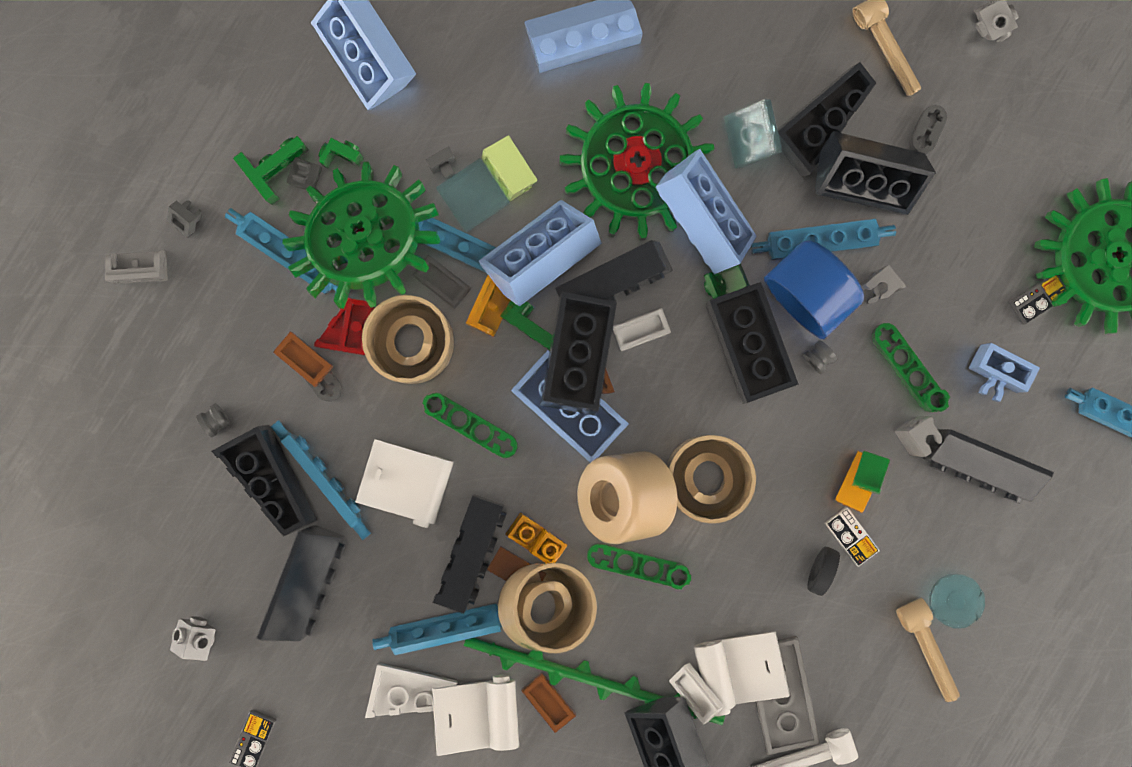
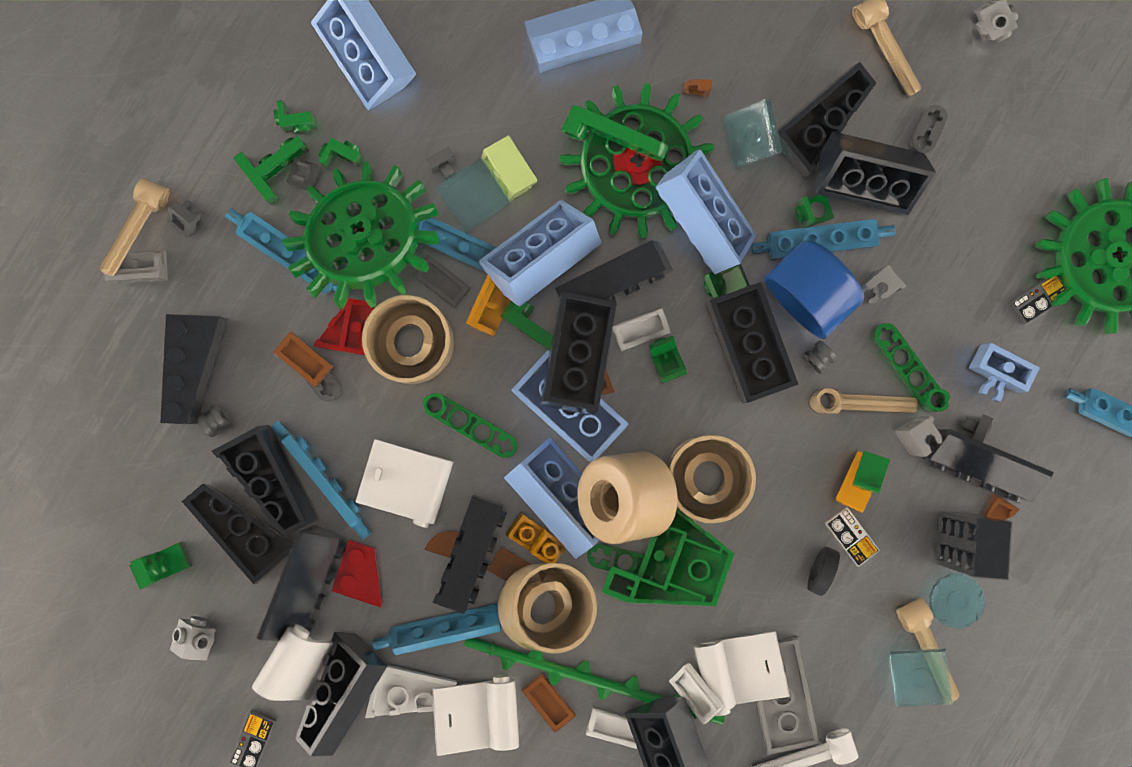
(149, 199): none -> tan axle
(160, 565): none -> green bracket
(188, 364): none -> black wedge
(244, 538): none -> black wedge
(293, 666): none -> white door
(298, 123): none -> green bracket
(340, 694): none -> black wedge
(359, 574): none -> red wing
(442, 543): none -> dark orange tile
(550, 488): none -> light blue slope
(581, 120): none -> green beam
(610, 727): none -> white tile
(667, 359): none -> green bracket
(677, 569): none -> green wedge
(697, 87): none -> dark orange tile
(804, 212): none -> green bracket
(862, 402): none -> tan axle
(921, 677): none -> clear light blue tile
(974, 544): none -> black brick
(979, 429): none -> dark grey tile
(999, 508): none -> dark orange tile

